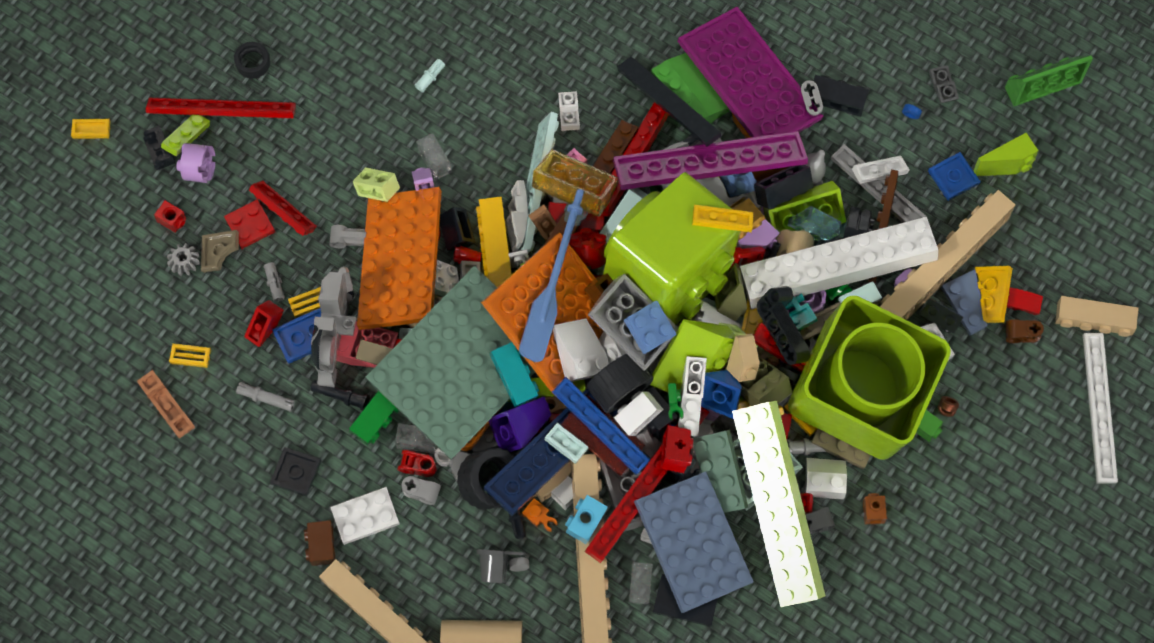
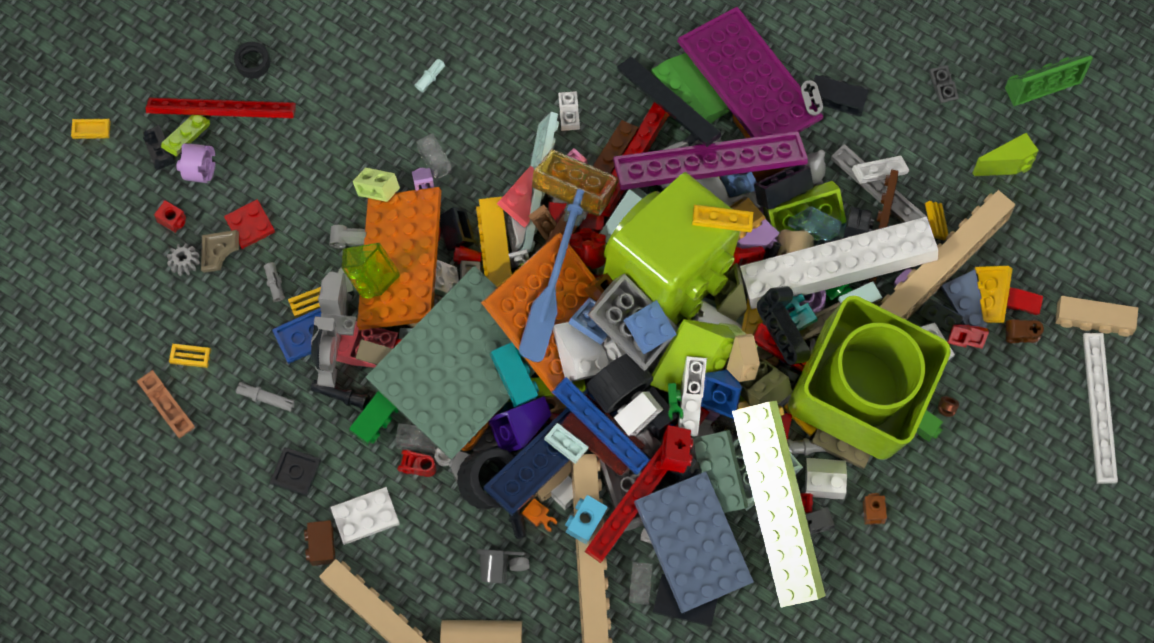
(263, 321): red slope -> none
(282, 208): red plate -> none
(369, 269): none -> clear neon green slope
(423, 490): light grey piece -> none
(518, 198): none -> coral wing
(585, 324): none -> medium blue plate
(911, 111): blue tile -> none
(937, 220): none -> yellow tile
(954, 176): blue tile -> none
(968, 335): none -> red slope

